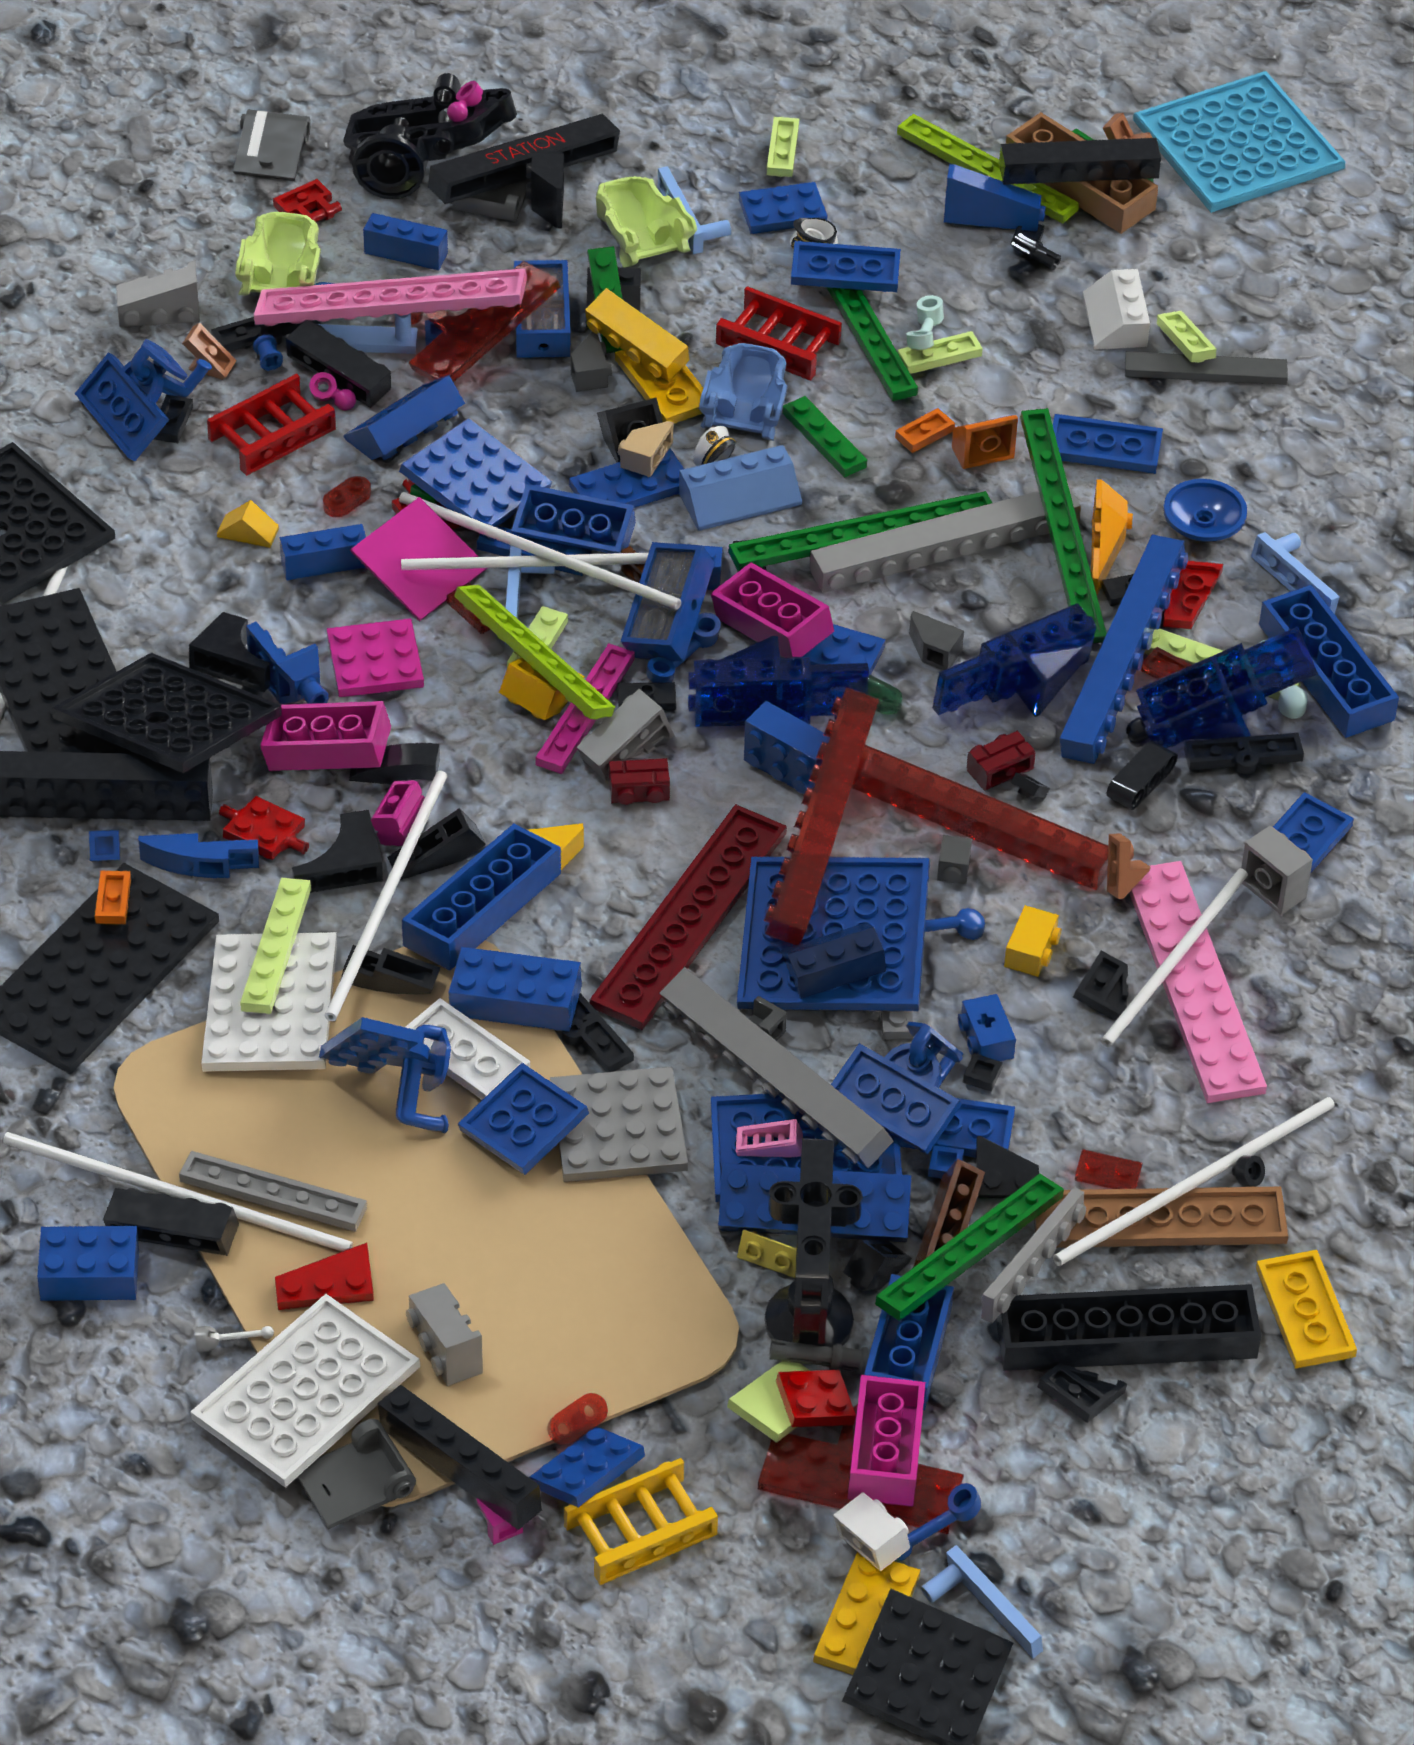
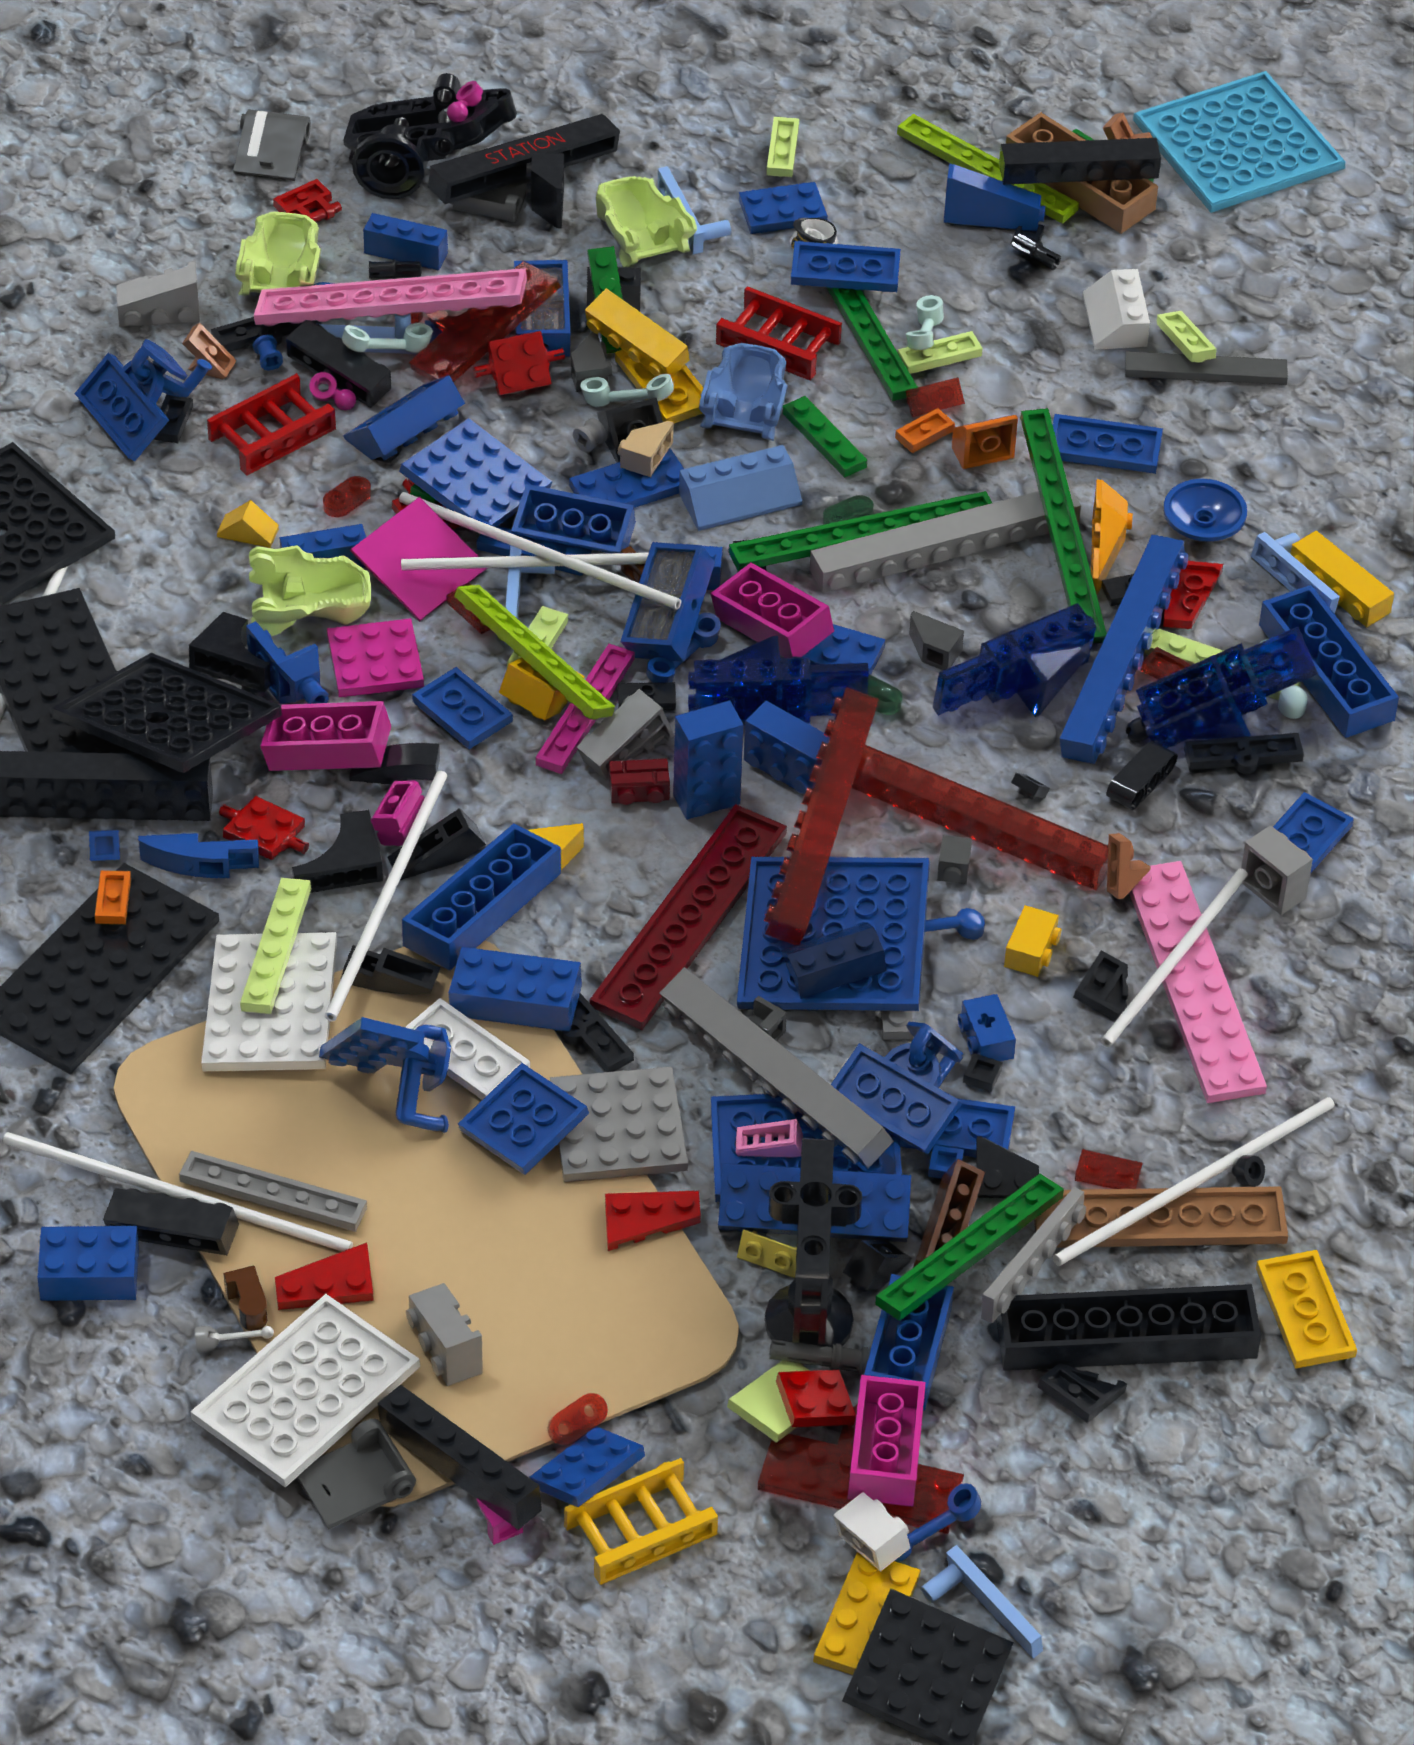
(247, 1289): none -> reddish brown leg
(306, 586): none -> yellowish green animal
(394, 269): none -> black axle
(415, 339): none -> light aqua piece
(462, 708): none -> blue plate
(519, 363): none -> red plate
(589, 435): none -> light grey wheel
(598, 394): none -> light aqua piece
(645, 1213): none -> red wing
(708, 760): none -> blue brick
(714, 446): piece -> none
(848, 509): none -> clear green plate
(934, 396): none -> clear red plate
(1000, 760): dark red brick -> none
(1358, 590): none -> yellow brick

